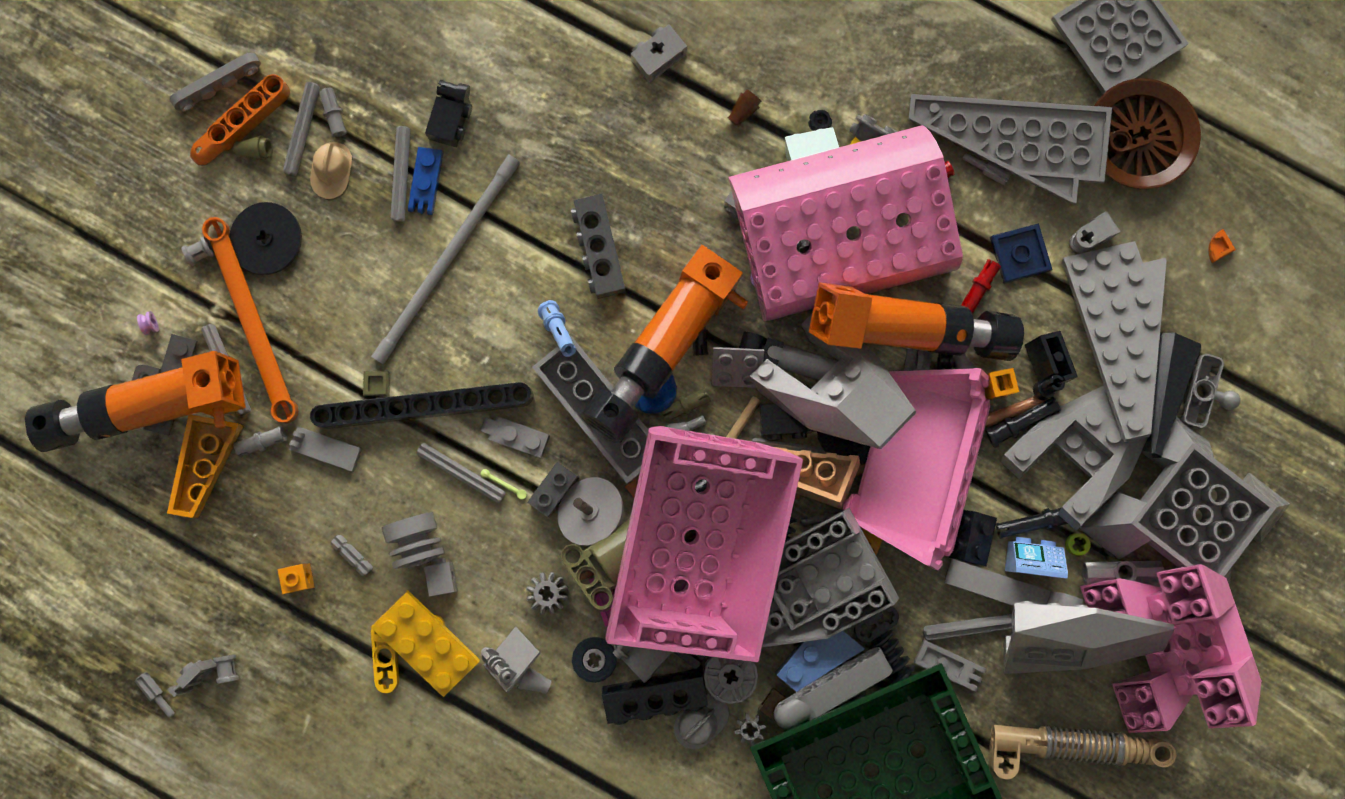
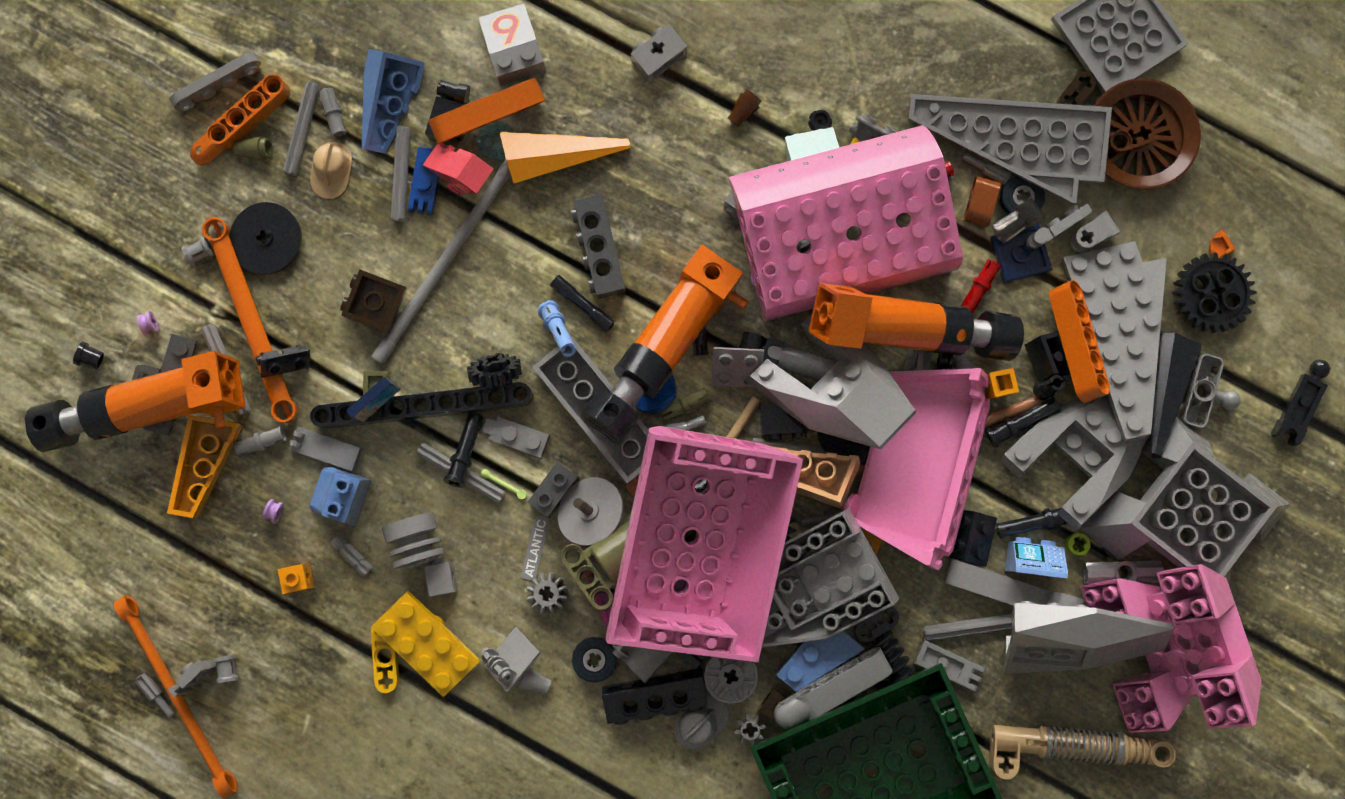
(88, 356): none -> black piece
(223, 780): none -> orange piece
(273, 511): none -> lavender bush
(290, 360): none -> black hinge
(339, 495): none -> medium blue hips
(373, 301): none -> dark brown plate
(373, 399): none -> tile
(386, 95): none -> medium blue wedge
(460, 169): none -> coral wedge
(461, 459): none -> black pin
(484, 141): none -> clear light blue gear
(486, 110): none -> orange beam
(494, 370): none -> black gear
(512, 44): none -> light grey slope
(535, 547): none -> light grey sticker
(540, 154): none -> light orange wedge
(570, 293): none -> black piece
(982, 201): none -> dark orange beam
(1010, 191): none -> black bush
(1021, 218): none -> clear smoke piece
(1056, 226): none -> light grey hinge
(1072, 89): none -> dark brown beam
(1079, 341): none -> orange beam
(1236, 288): none -> black gear
(1302, 403): none -> black plate

